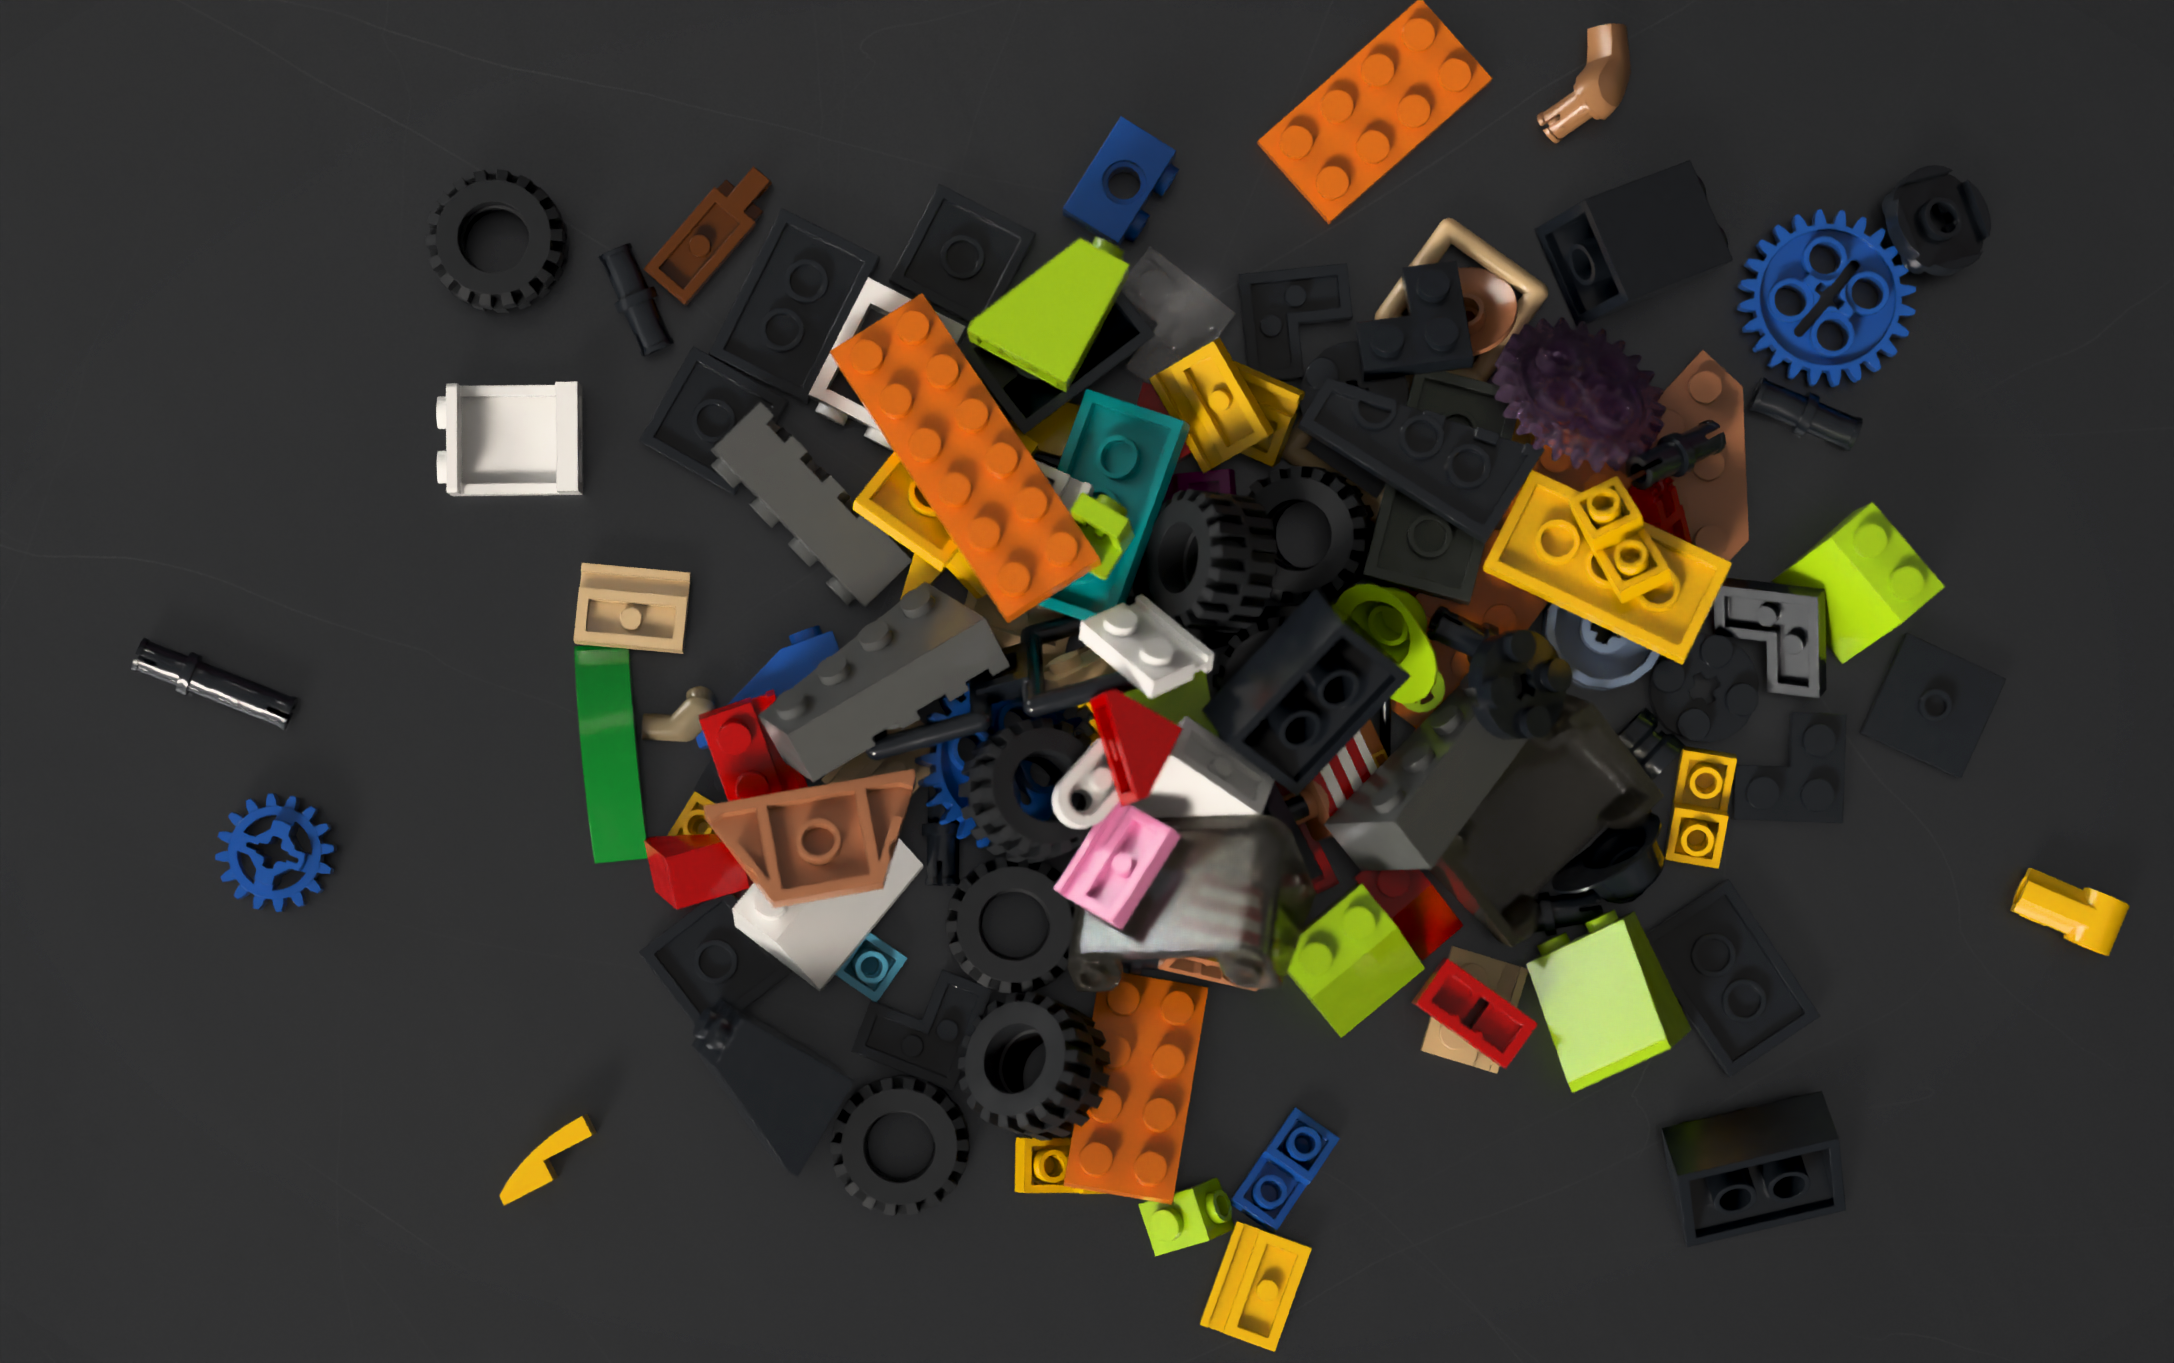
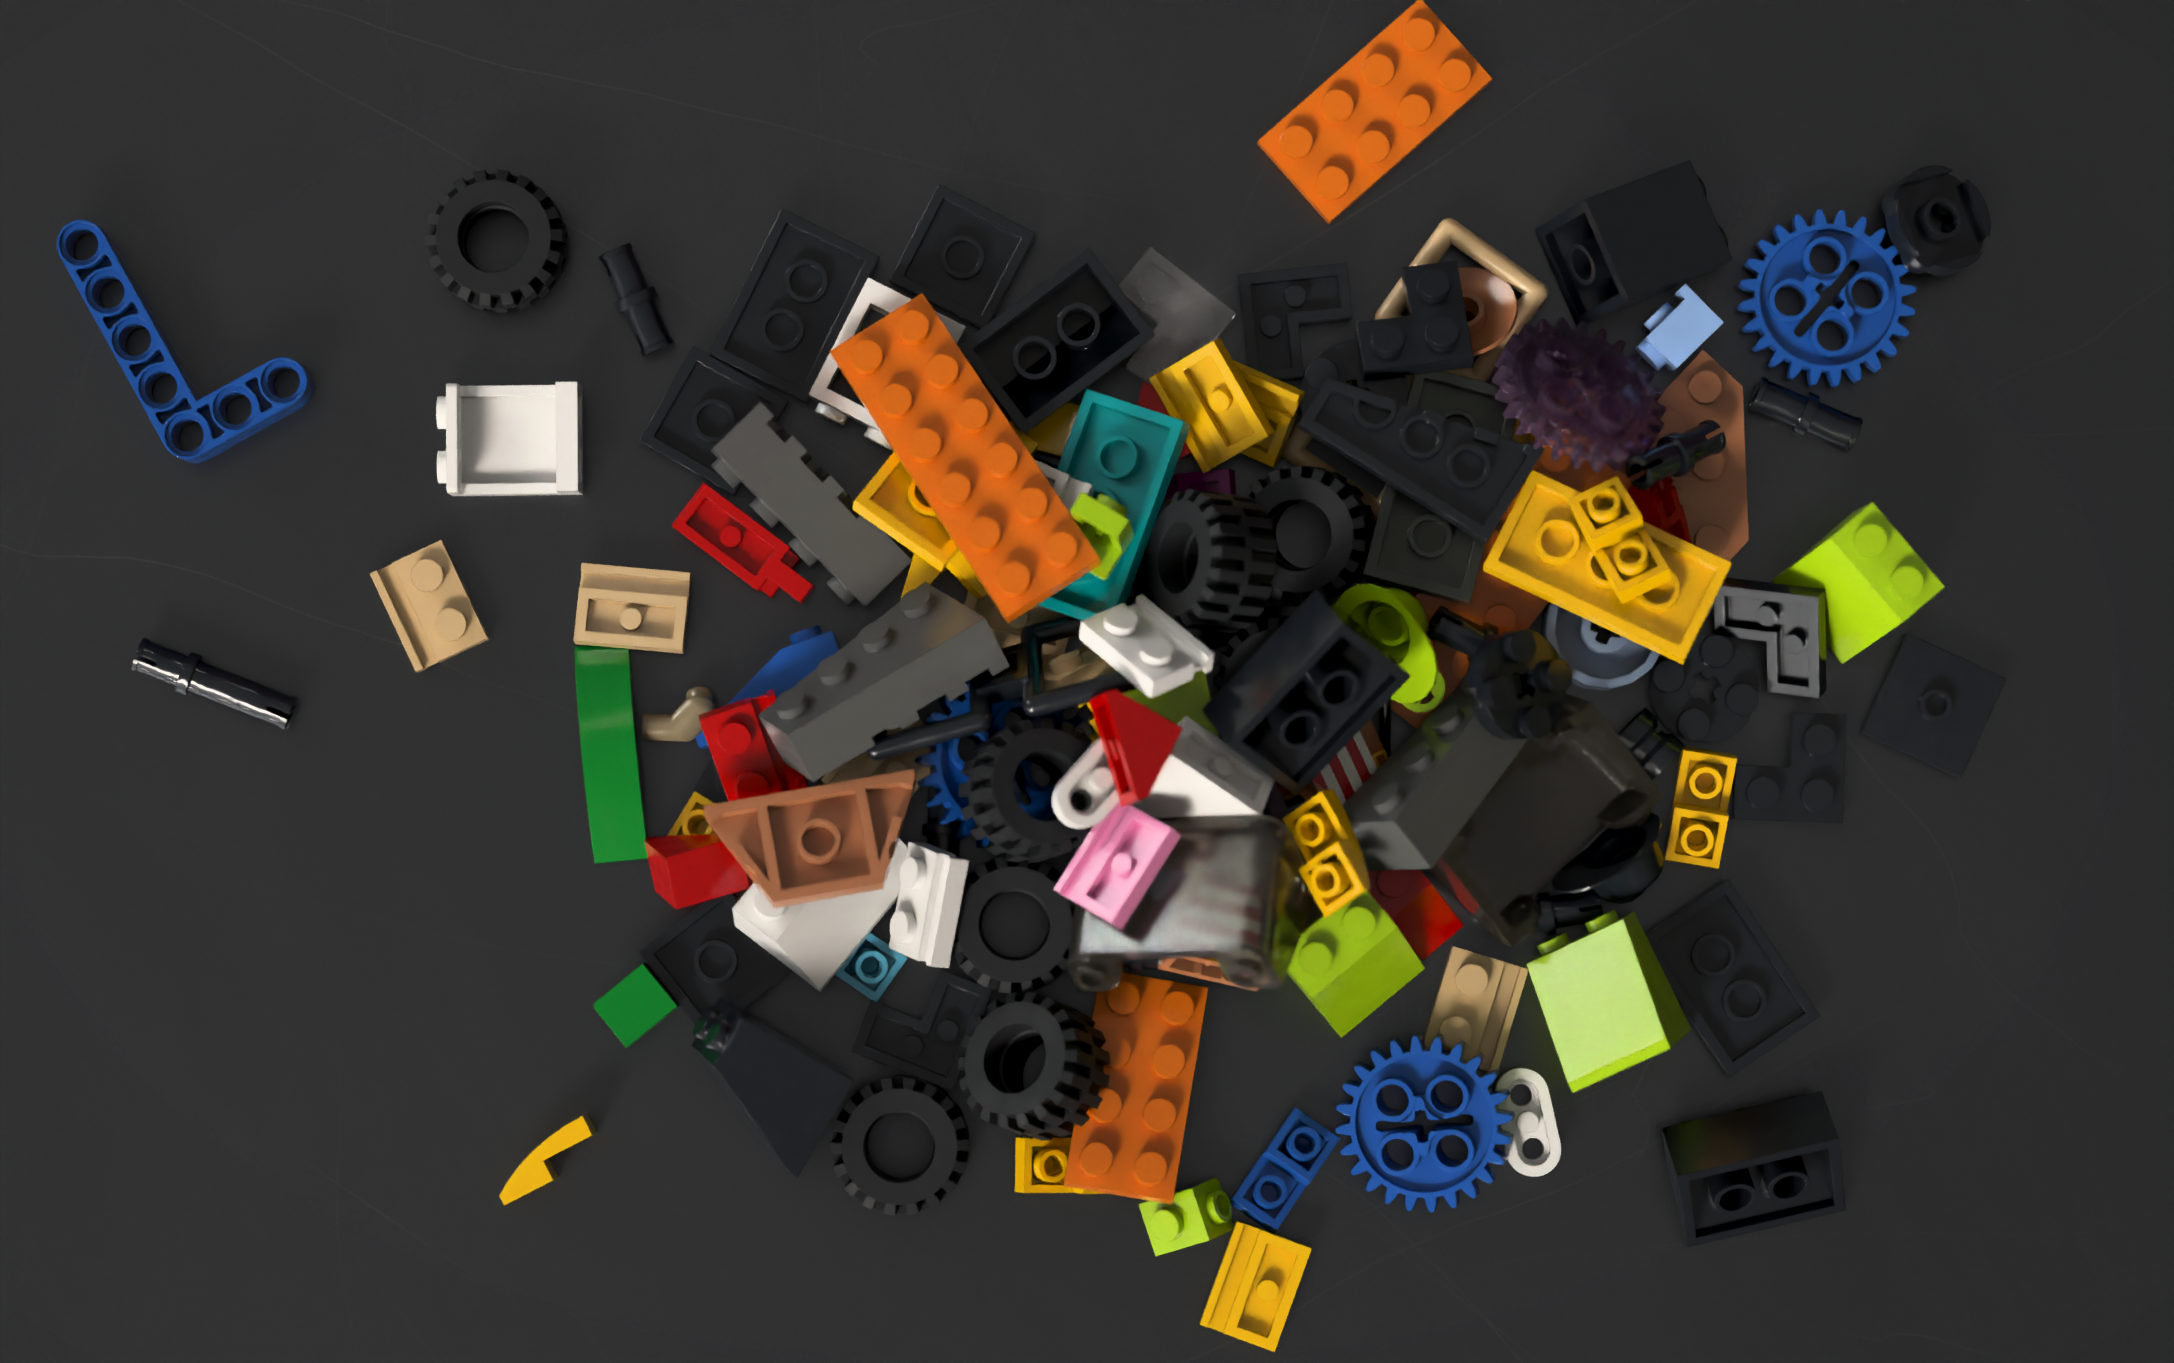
(161, 359): none -> blue beam
(269, 877): blue gear -> none
(429, 606): none -> tan plate
(635, 1005): none -> green panel
(709, 236): reddish brown hinge -> none
(741, 544): none -> red hinge
(928, 904): none -> white plate
(1055, 312): lime slope -> none
(1128, 151): blue brick -> none
(1333, 856): none -> yellow slope
(1431, 1171): none -> blue gear
(1474, 1013): red brick -> none
(1531, 1120): none -> white plate
(1597, 87): medium nougat arm -> none
(1678, 330): none -> light blue brick
(2082, 915): yellow piece -> none

